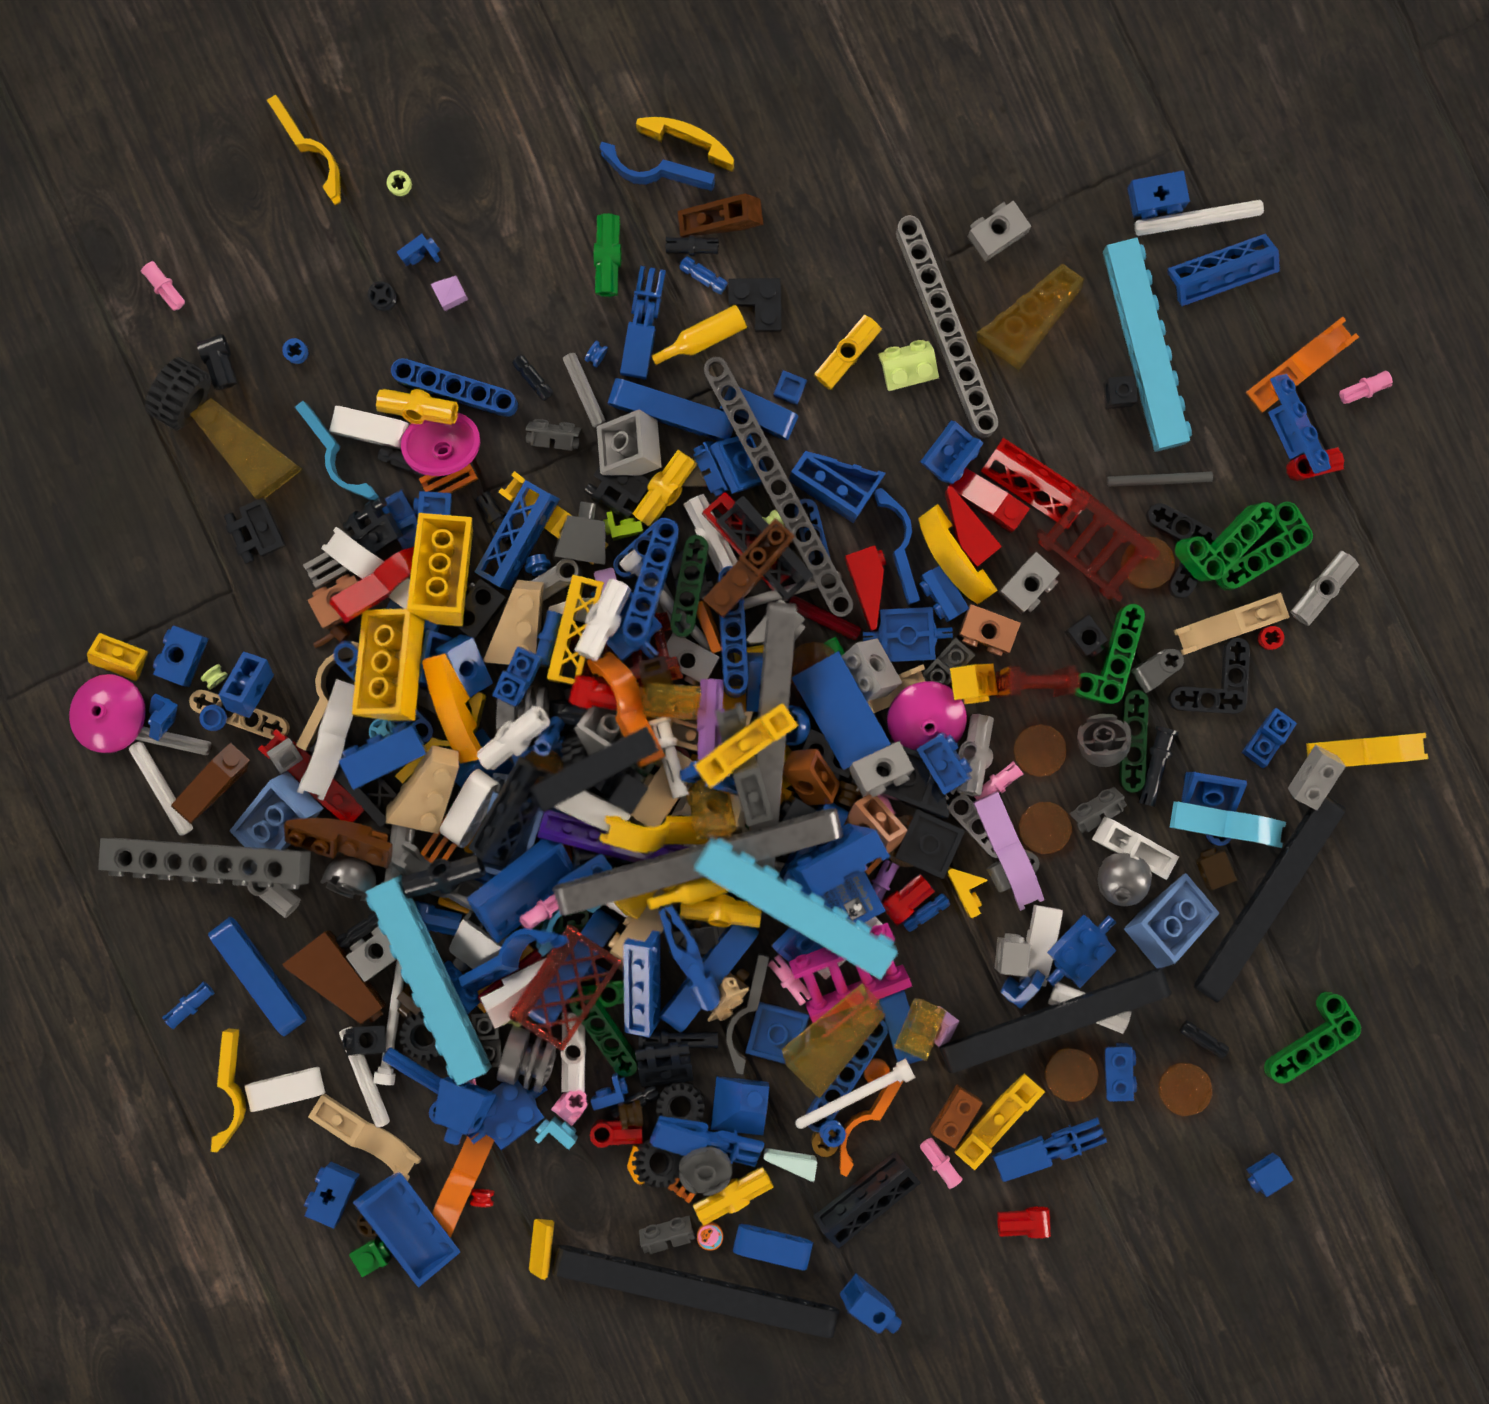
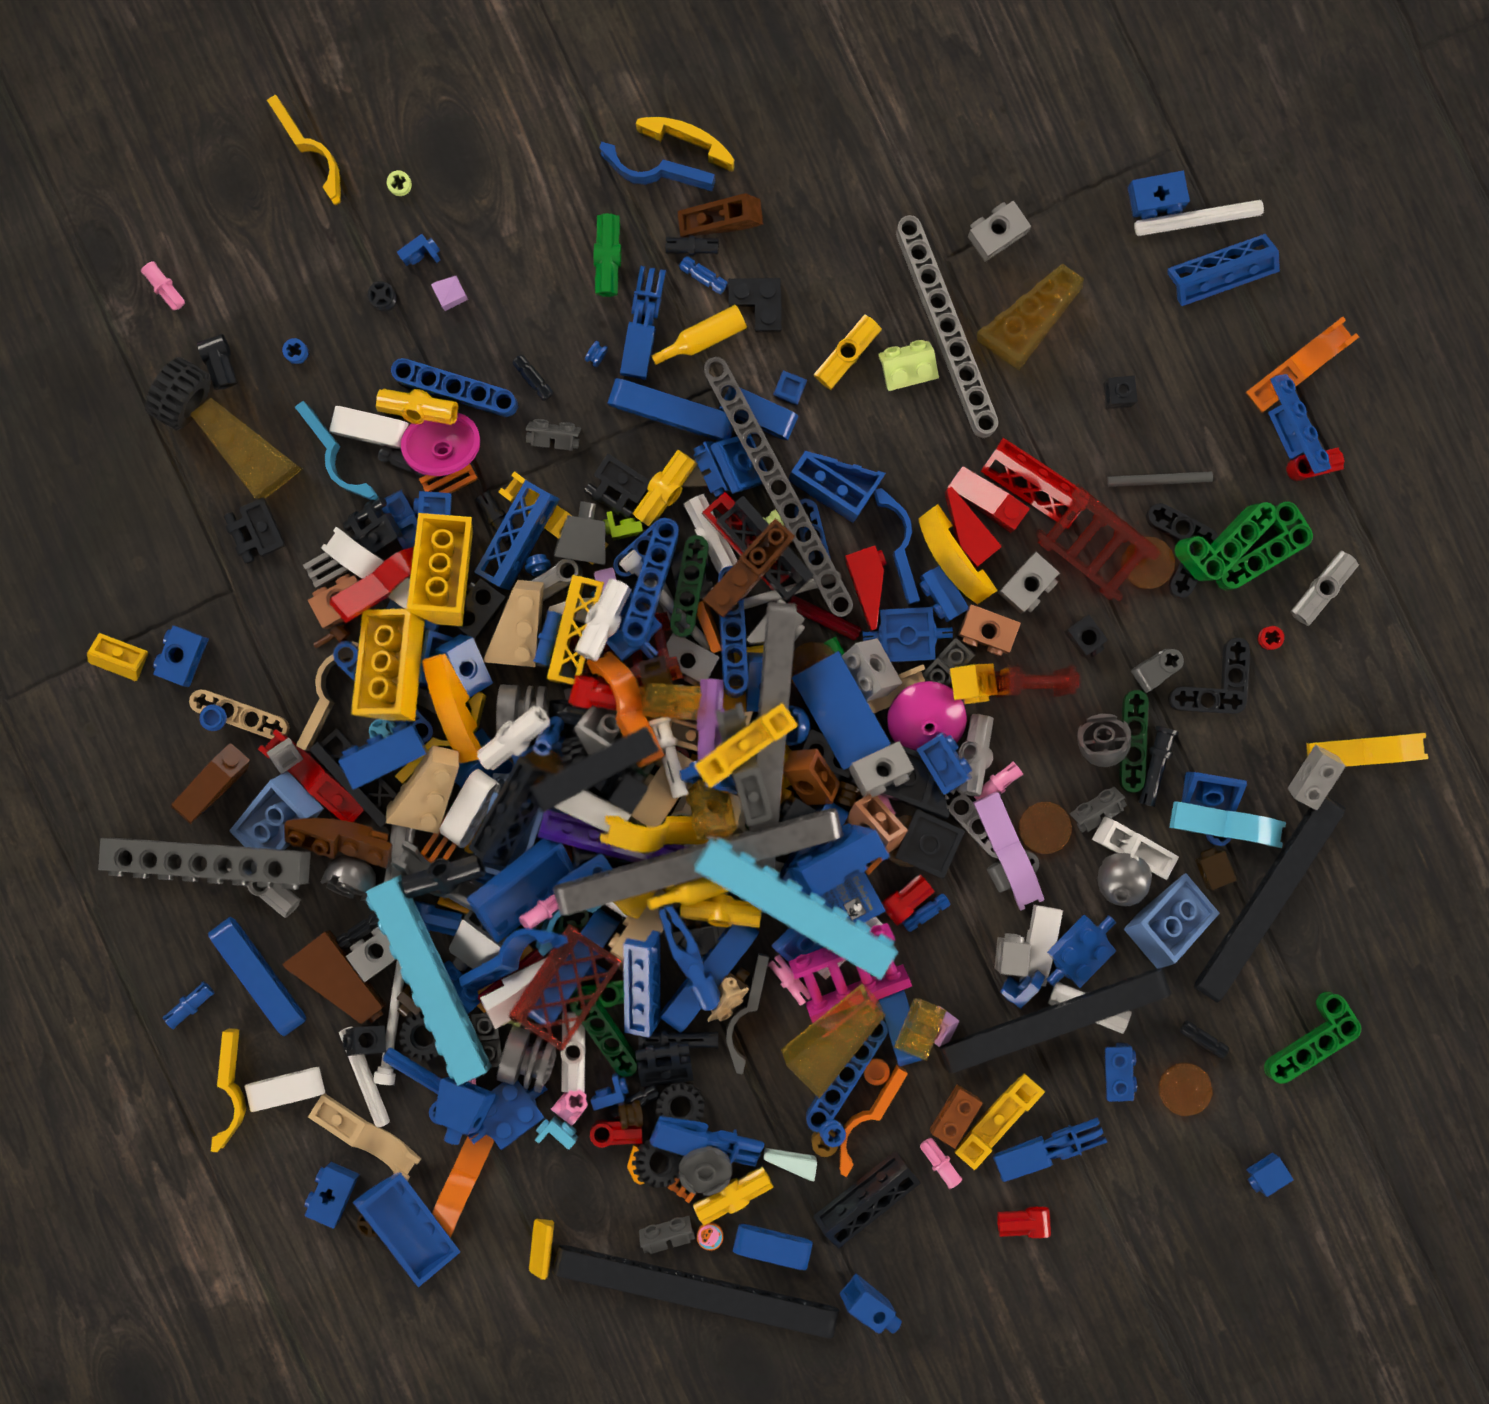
(120, 714): dark pink dish -> none
(159, 786): white axle -> none
(162, 716): blue bracket -> none
(177, 741): light grey axle -> none
(214, 676): yellowish green bush -> none
(246, 684): blue brick -> none
(329, 741): white piece -> none
(370, 1256): green bracket -> none
(482, 1197): red bush -> none
(518, 677): blue slope -> none
(584, 389): light grey axle -> none
(629, 445): light grey slope -> none
(740, 1105): blue slope -> none
(773, 1030): blue tile -> none
(884, 878): medium lavender axle -> none
(900, 1073): white piece -> none
(951, 453): blue bracket -> none
(962, 884): yellow slope -> none
(1039, 750): clear orange tile -> none
(1071, 1074): clear orange tile -> none
(1115, 652): green beam -> none
(1146, 344): medium azure brick -> none
(1232, 623): tan piece -> none
(1269, 737): blue slope -> none
(1366, 387): bright pink axle -> none

